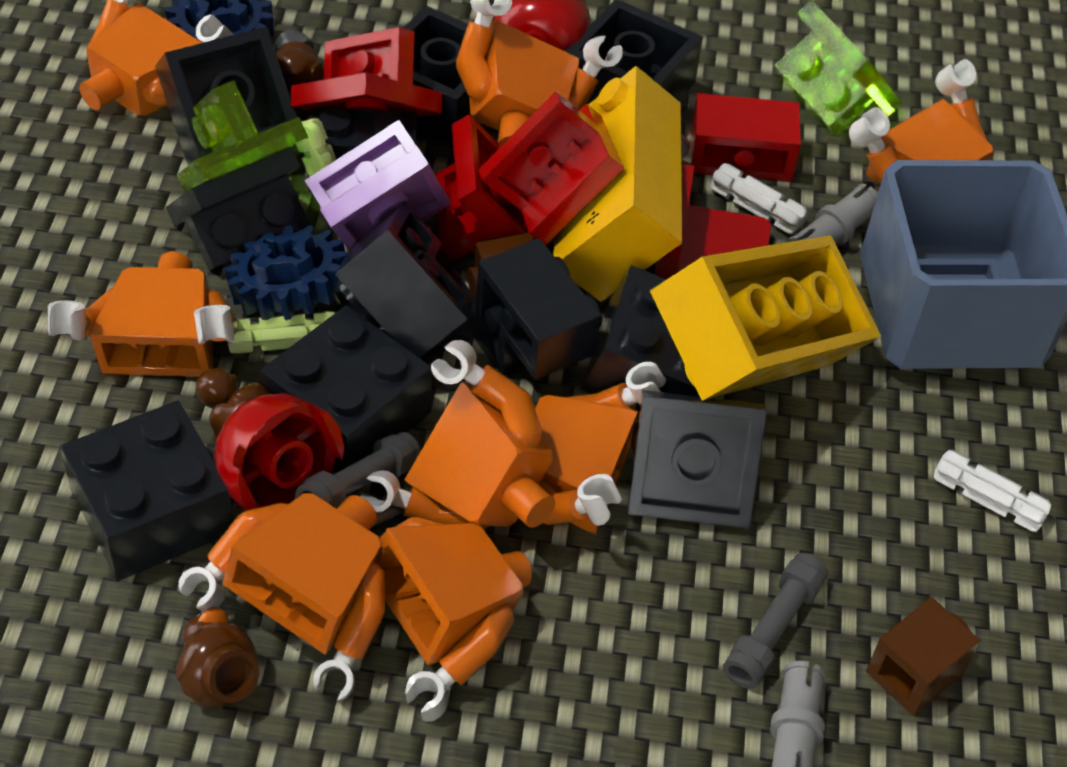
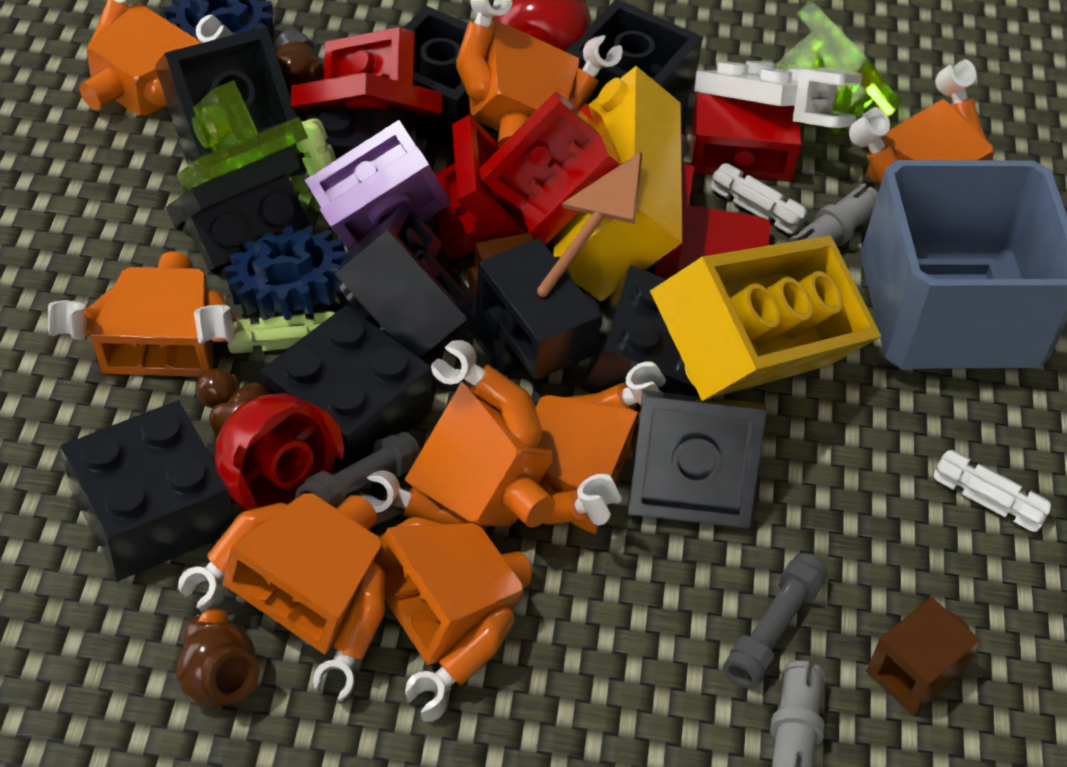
(608, 197): none -> nougat piece
(806, 88): none -> white plate

